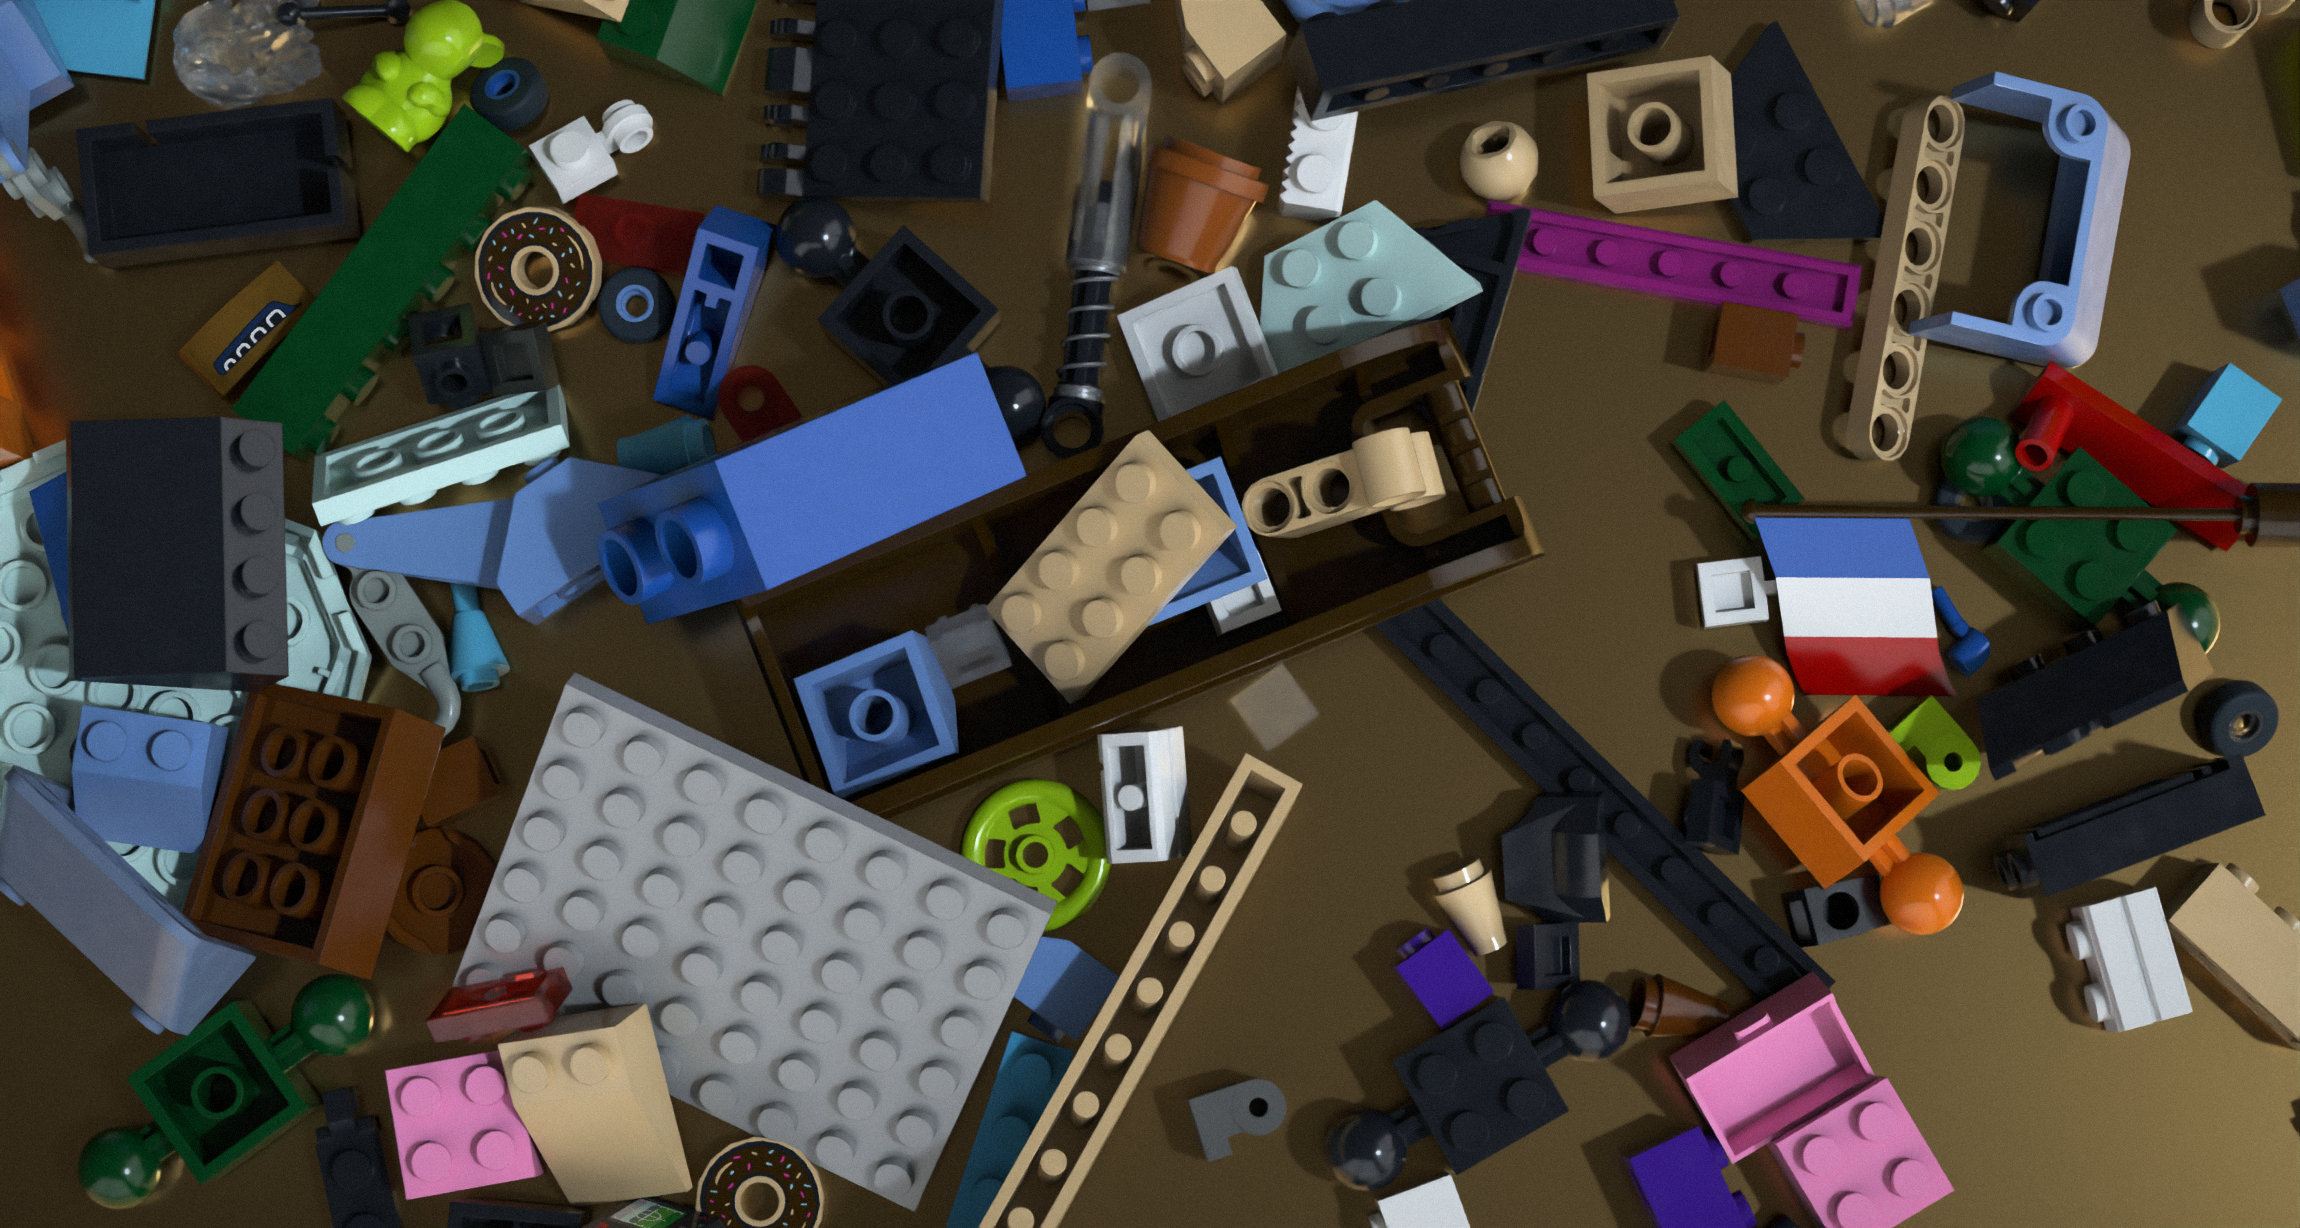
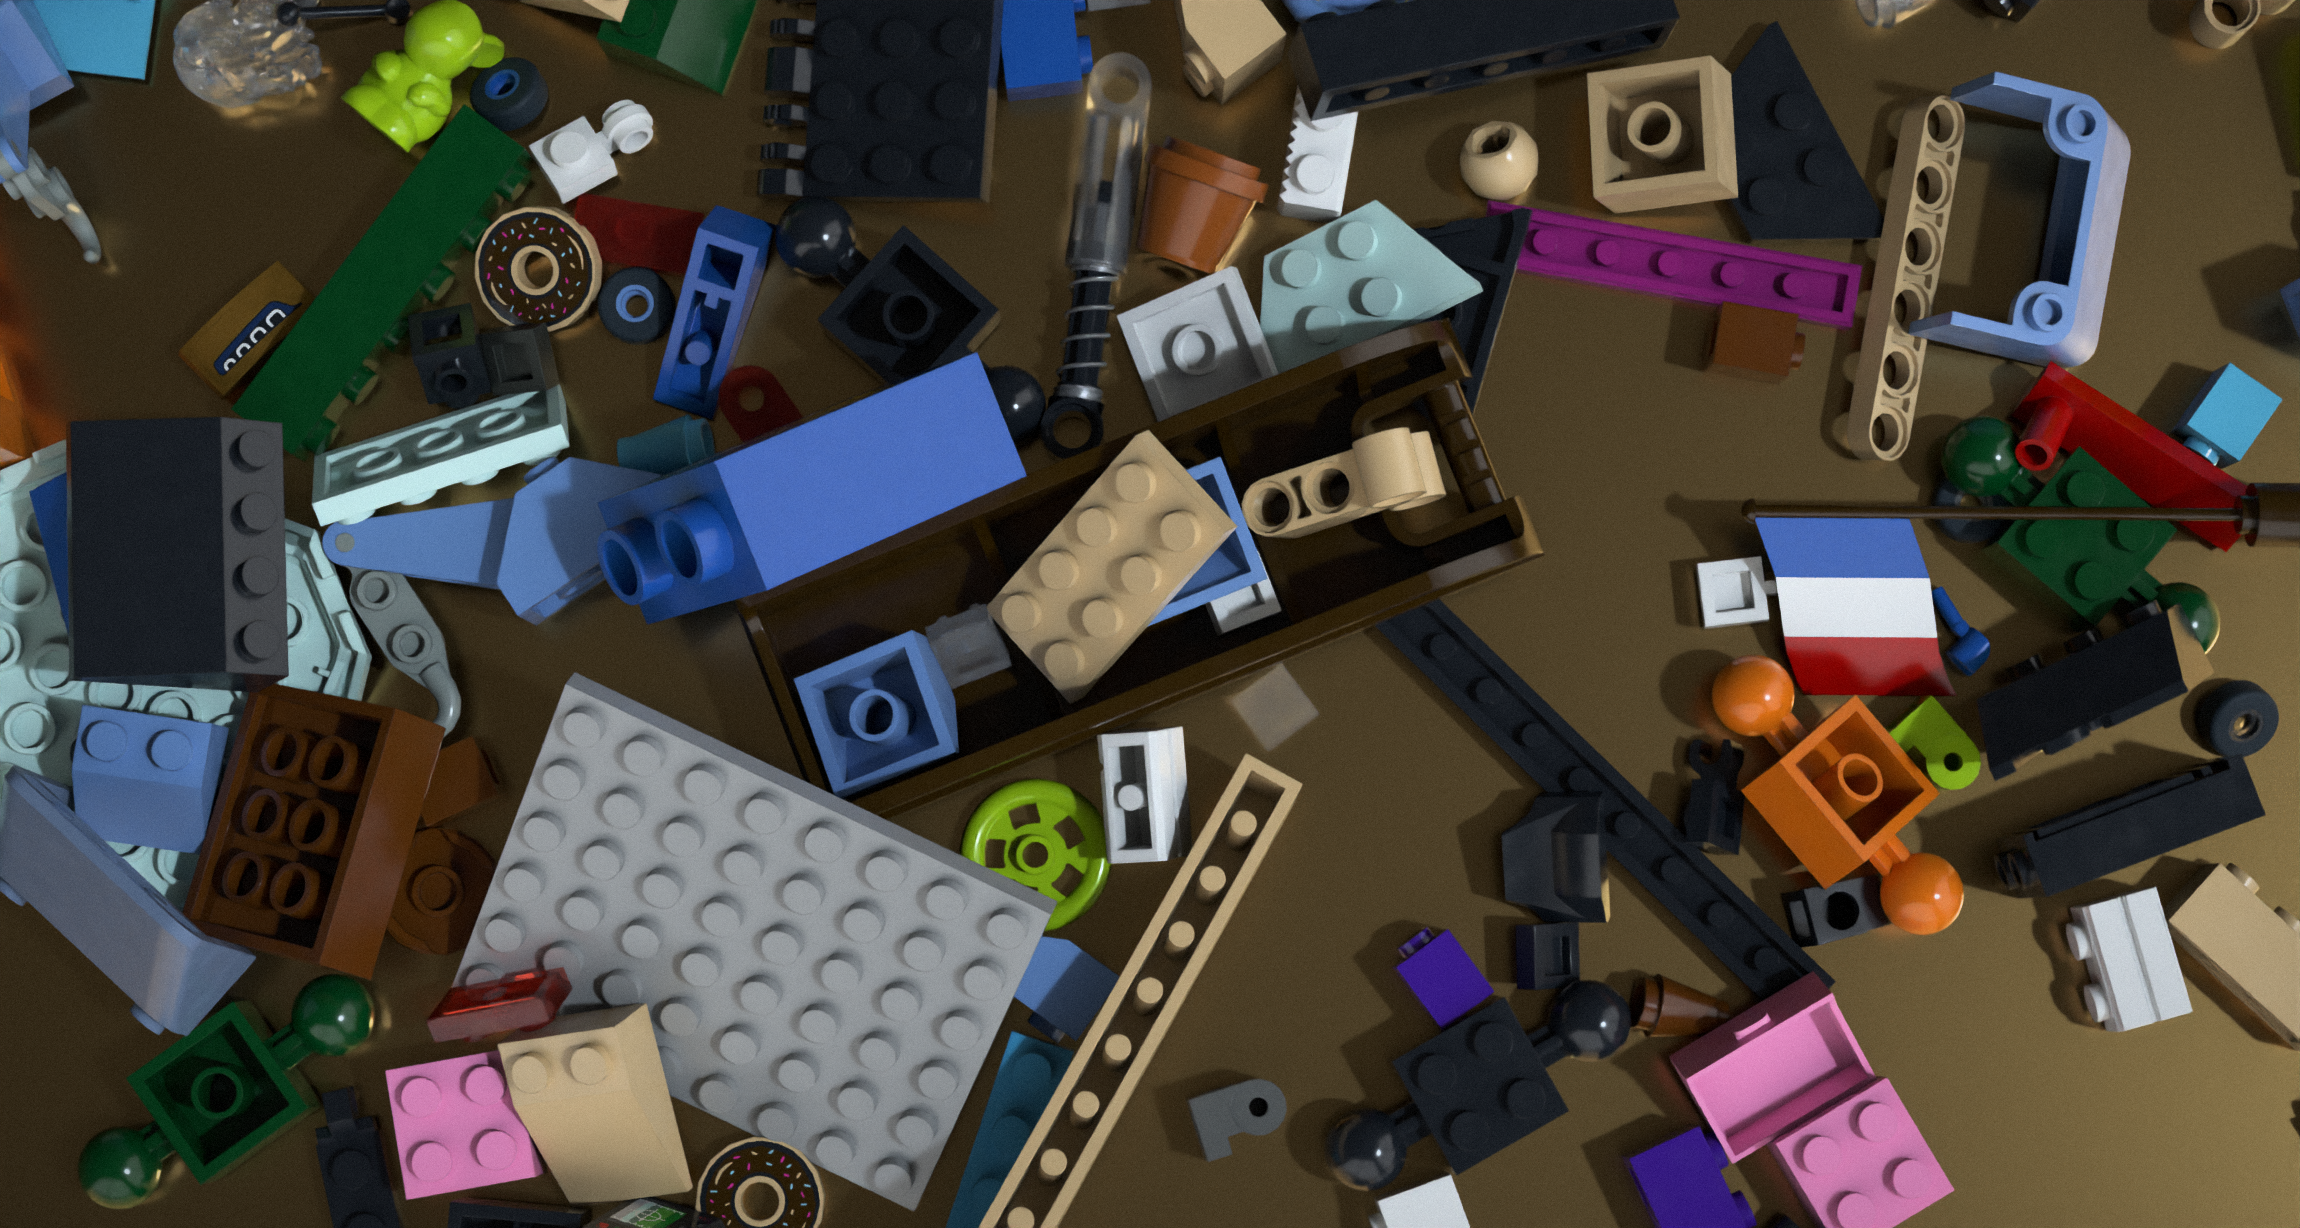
(217, 183): black piece -> none
(474, 651): medium azure cone -> none
(1471, 902): tan cone -> none
(1735, 464): dark green plate -> none

